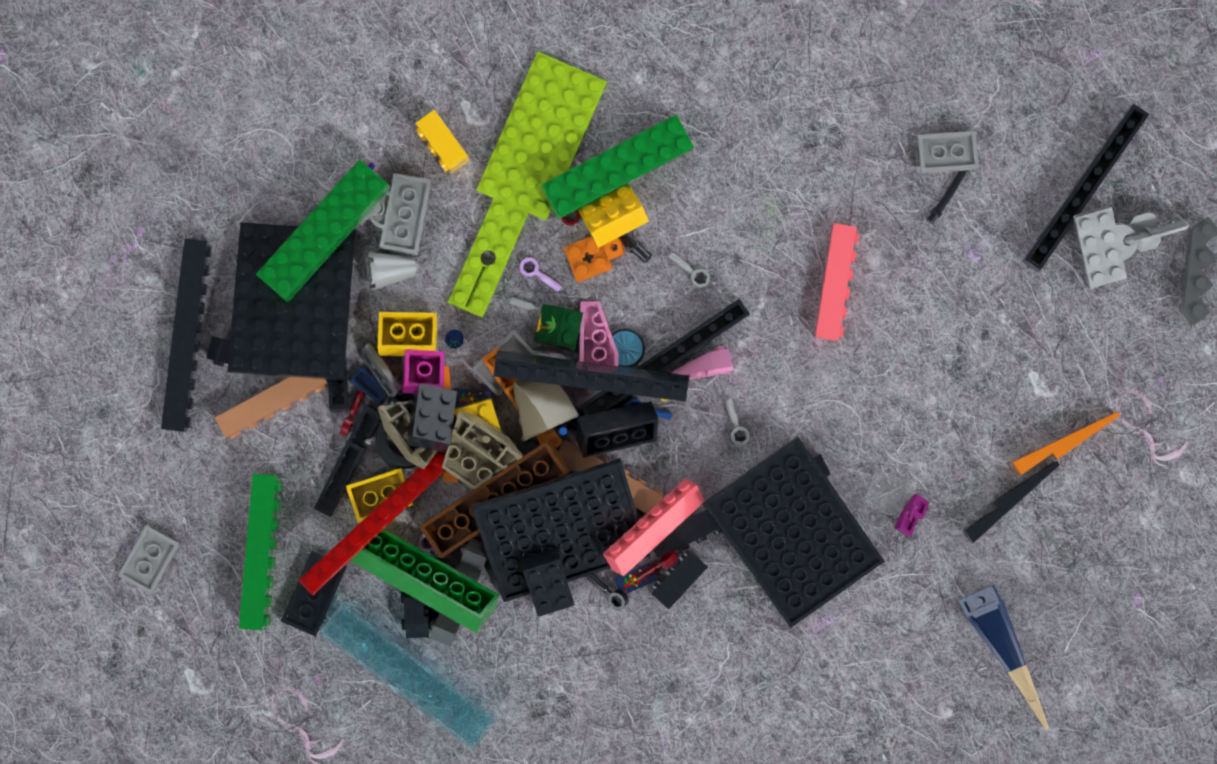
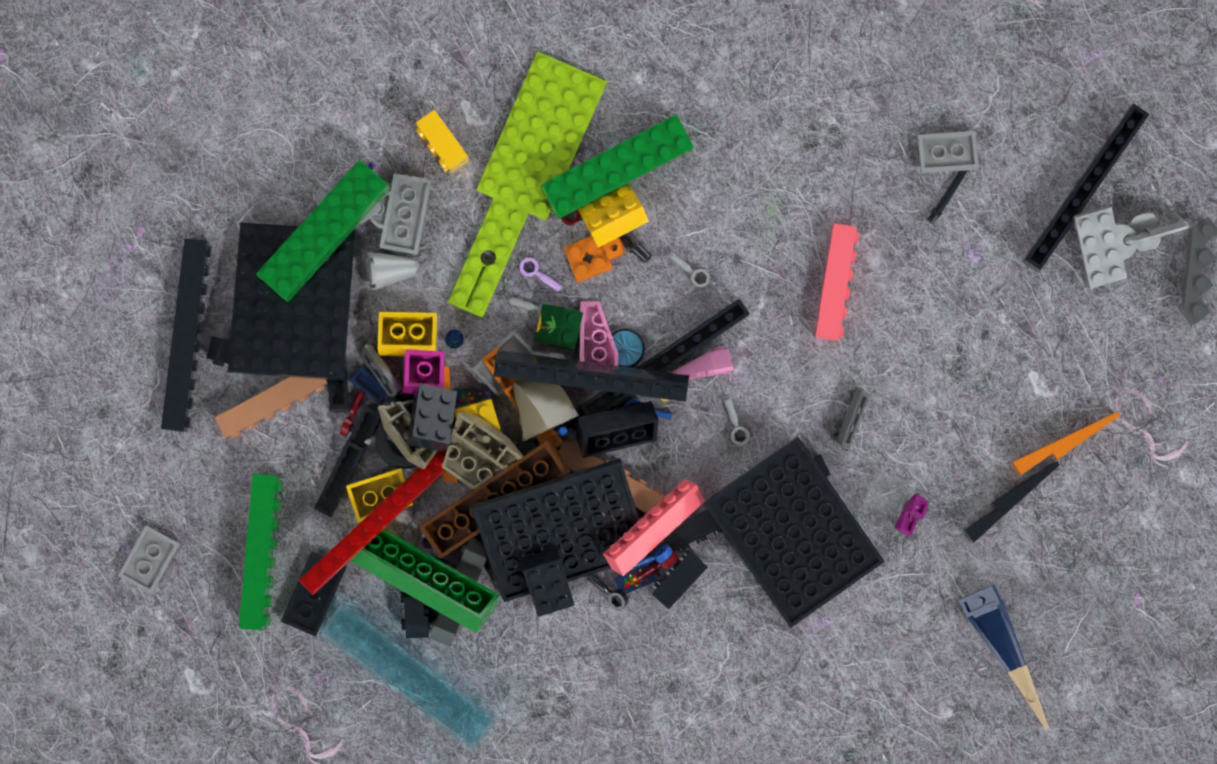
(659, 555): none -> blue piece
(851, 418): none -> dark grey plate

